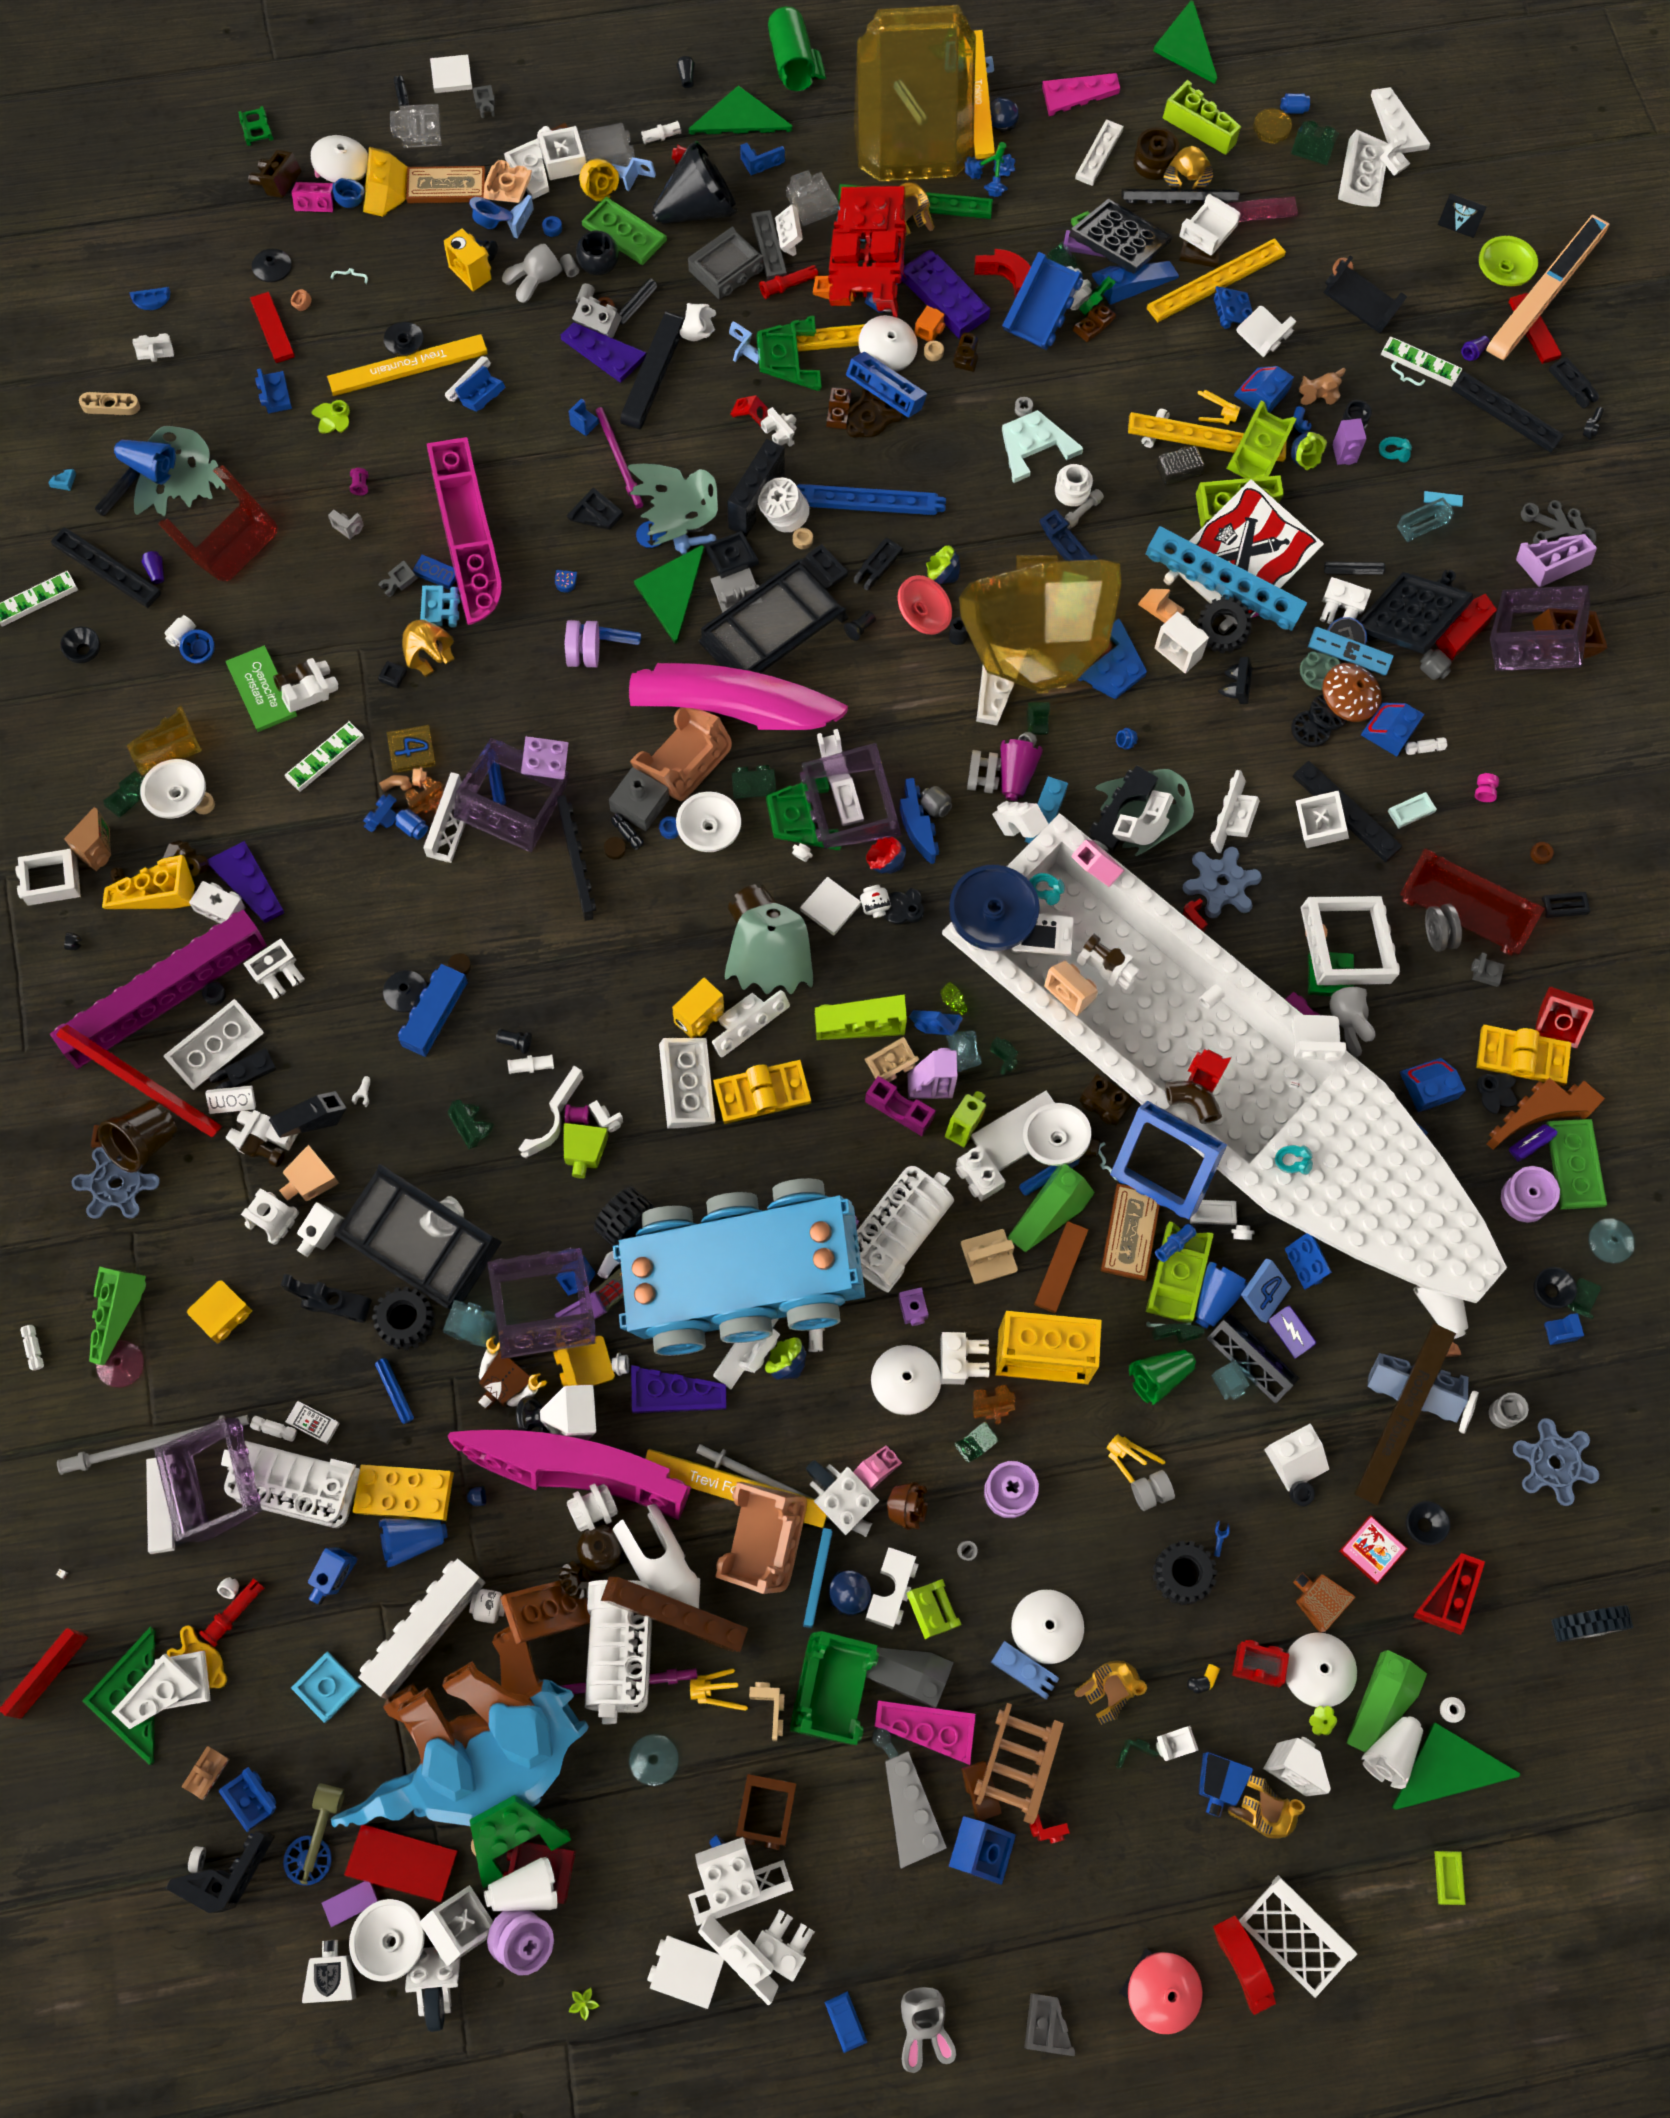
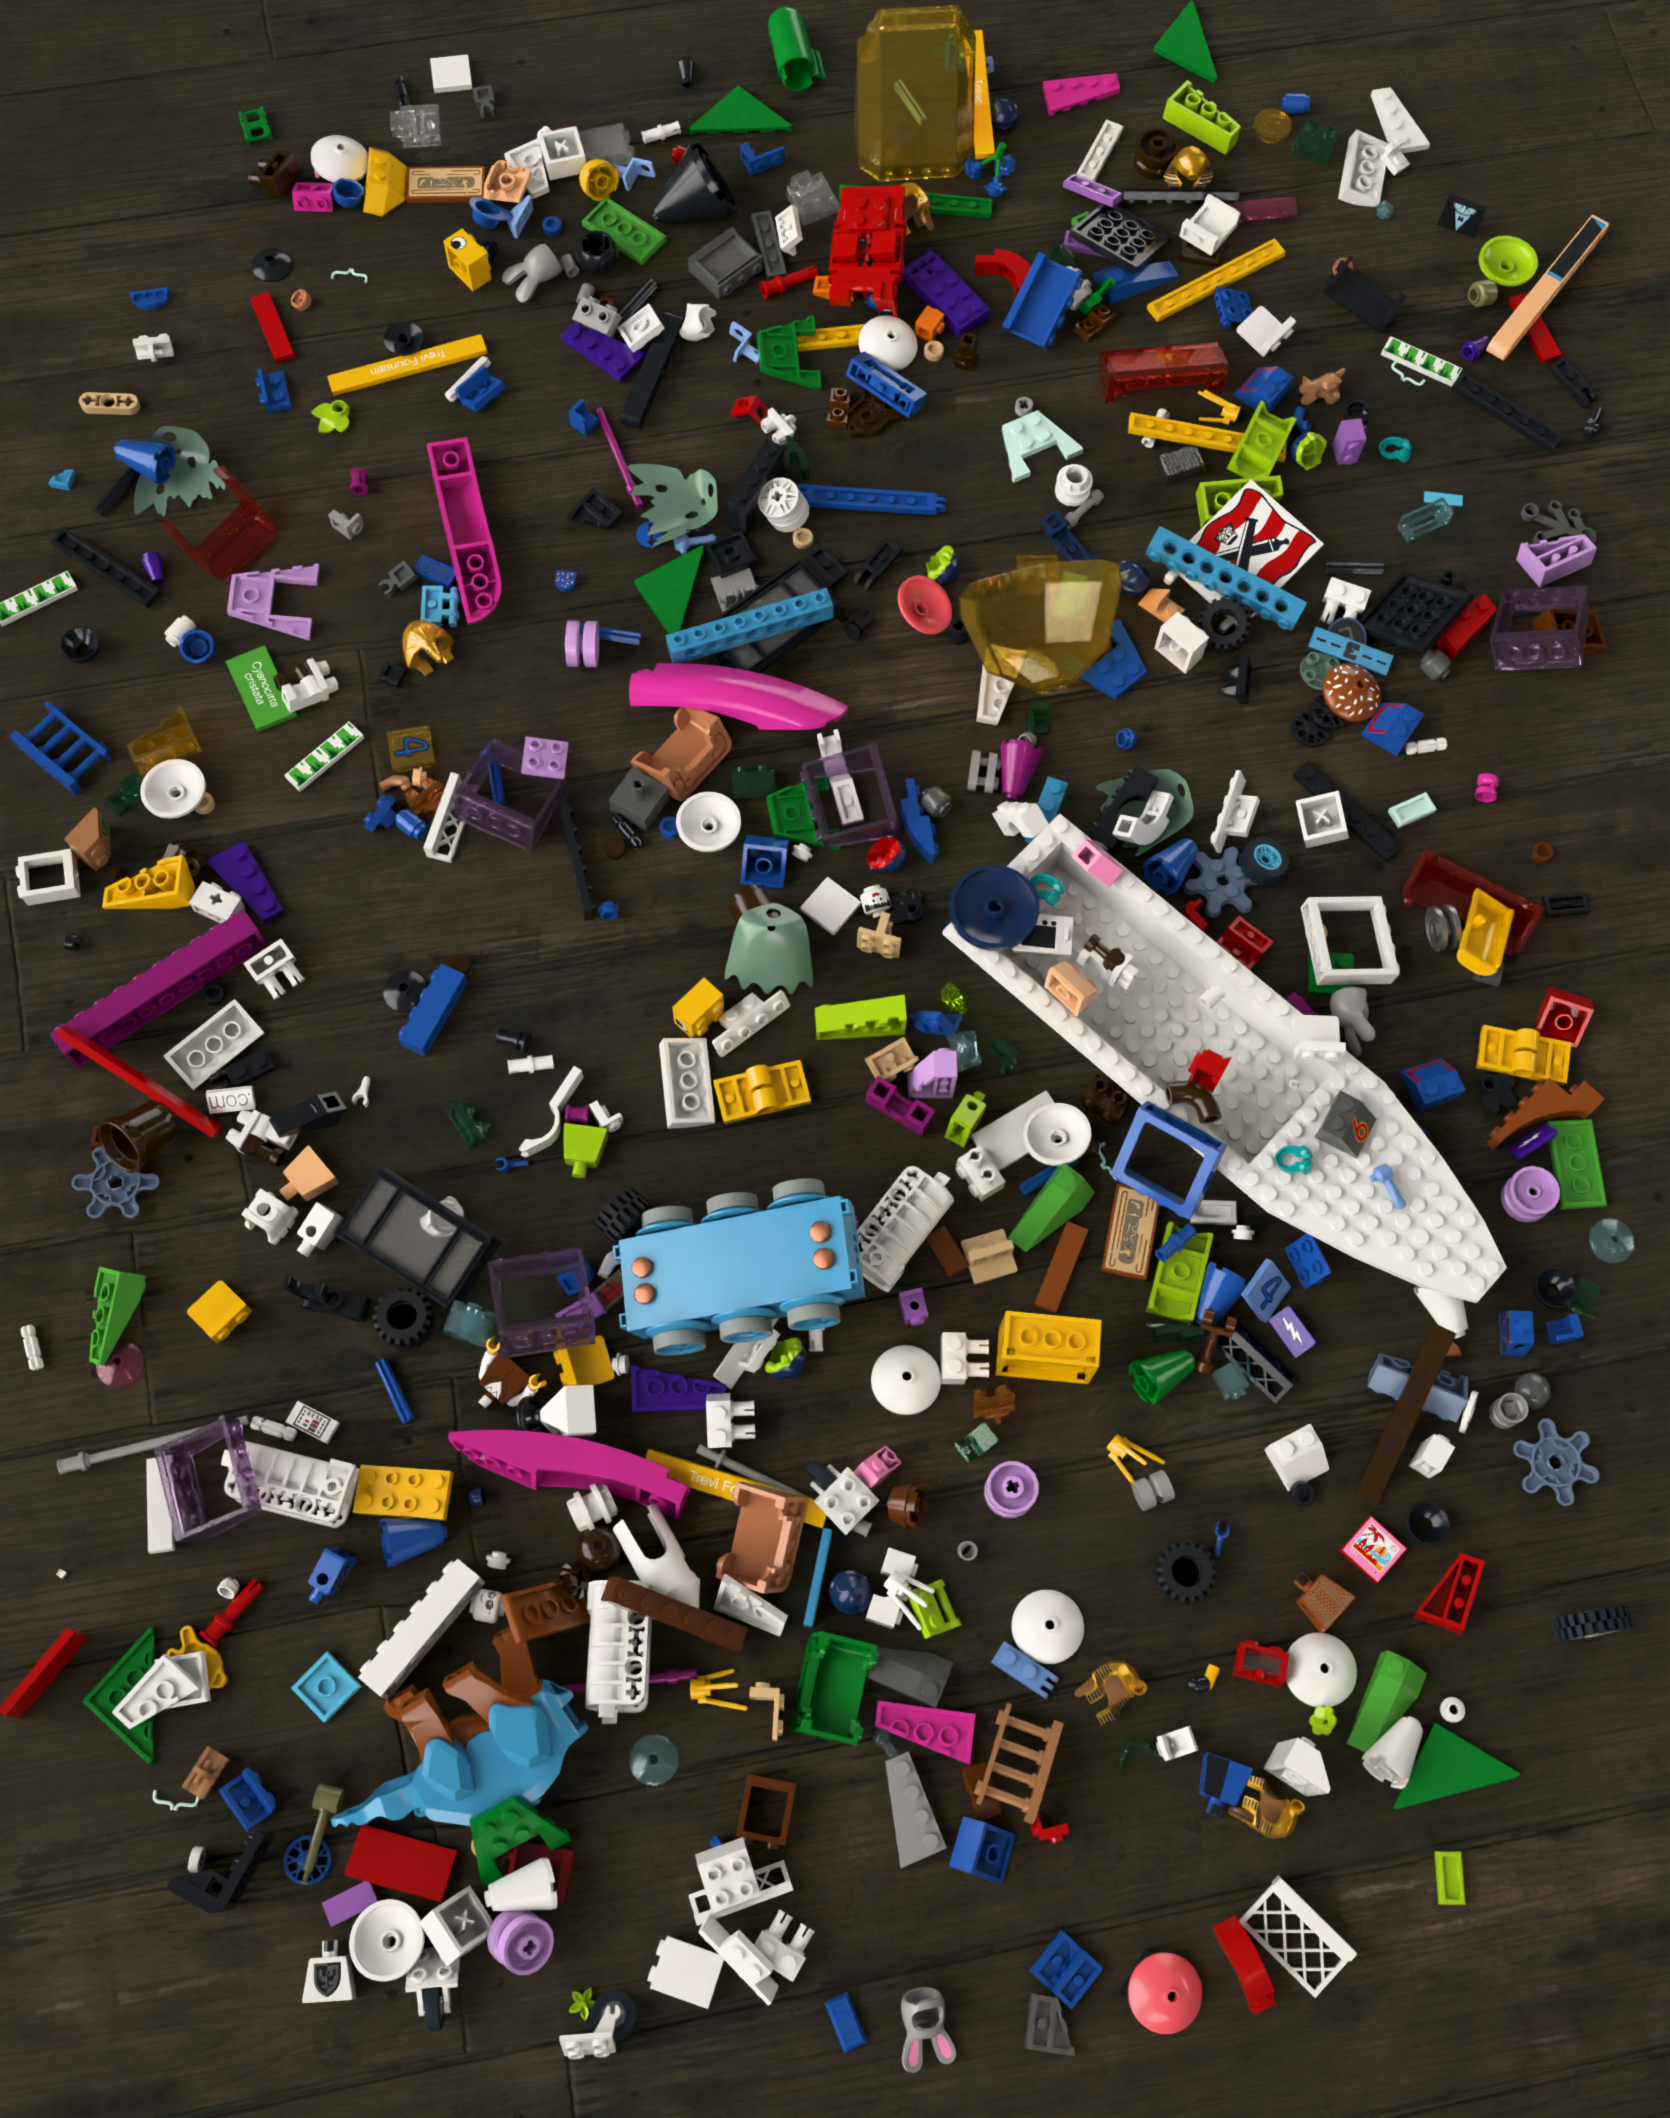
(55, 767): none -> blue fence
(172, 1805): none -> light aqua piece
(253, 595): none -> lavender wing
(497, 1560): none -> white plate
(508, 1165): none -> blue hand
(608, 910): none -> blue plate
(612, 2021): none -> plate
(641, 328): none -> white plate
(719, 1415): none -> white brick
(748, 1607): none -> white wing
(750, 626): none -> dark azure brick
(764, 861): none -> blue slope
(796, 455): none -> clear green slope
(880, 940): none -> tan bracket
(898, 1585): none -> white plant
(947, 1251): none -> reddish brown slope
(1066, 1969): none -> blue slope
(1093, 190): none -> medium lavender tile
(1133, 578): none -> dark blue hair
(1162, 367): none -> clear red windscreen
(1170, 866): none -> blue cone
(1204, 1364): none -> reddish brown bar
(1244, 942): none -> red slope
(1264, 861): none -> black wheel
(1346, 1124): none -> dark grey slope
(1384, 210): none -> clear light blue plate
(1384, 1175): none -> medium blue piece
(1432, 1455): none -> white brick
(1483, 293): none -> olive head
(1484, 934): none -> yellow container
(1514, 1330): none -> blue torso
(1534, 1390): none -> dark grey hair

